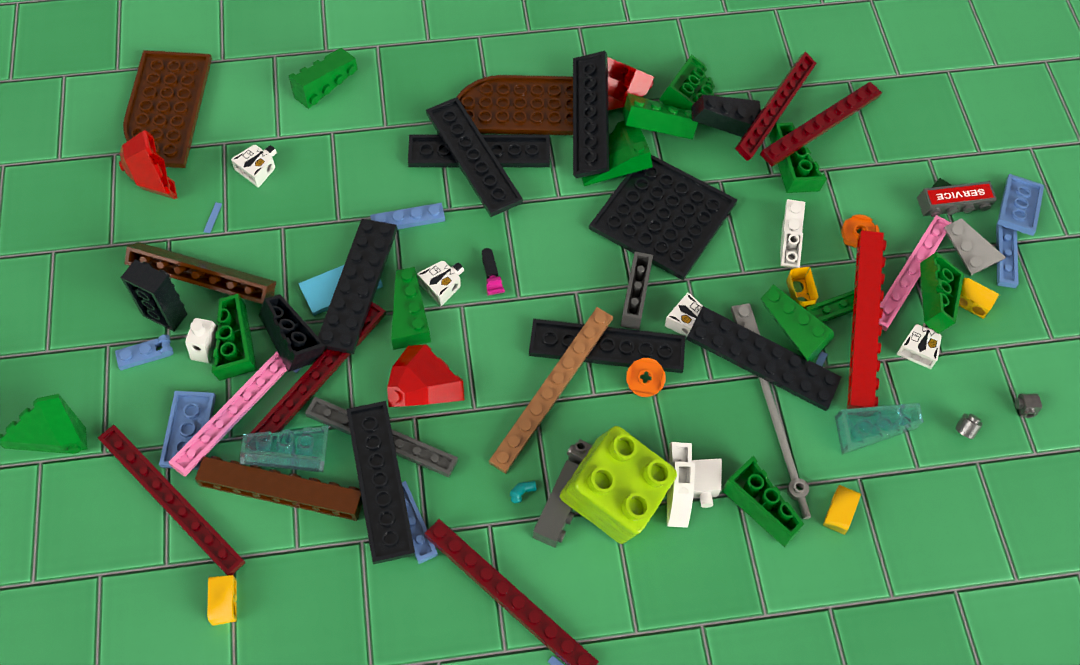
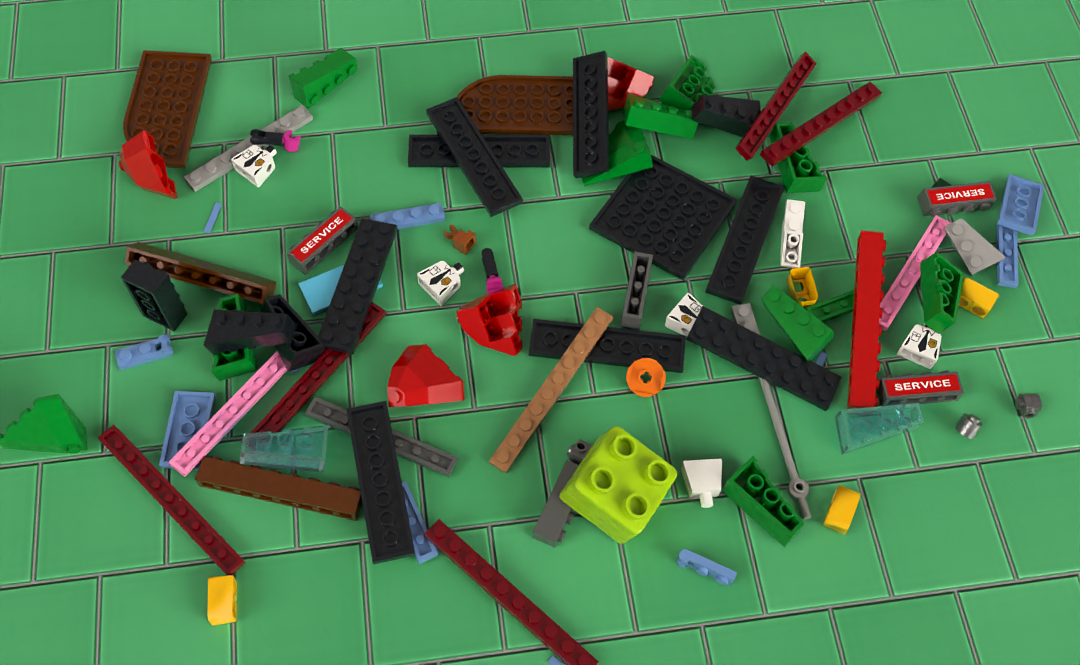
(201, 337): white torso -> none
(222, 164): none -> light grey plate
(246, 329): none -> black wedge
(272, 138): none -> black piece
(322, 240): none -> brick
(409, 316): green wedge -> none
(461, 240): none -> dark orange piece
(494, 320): none -> red brick
(520, 489): teal arm -> none
(681, 491): white slope -> none
(706, 567): none -> medium blue plate
(745, 240): none -> black plate
(851, 226): orange plate -> none
(920, 388): none -> brick

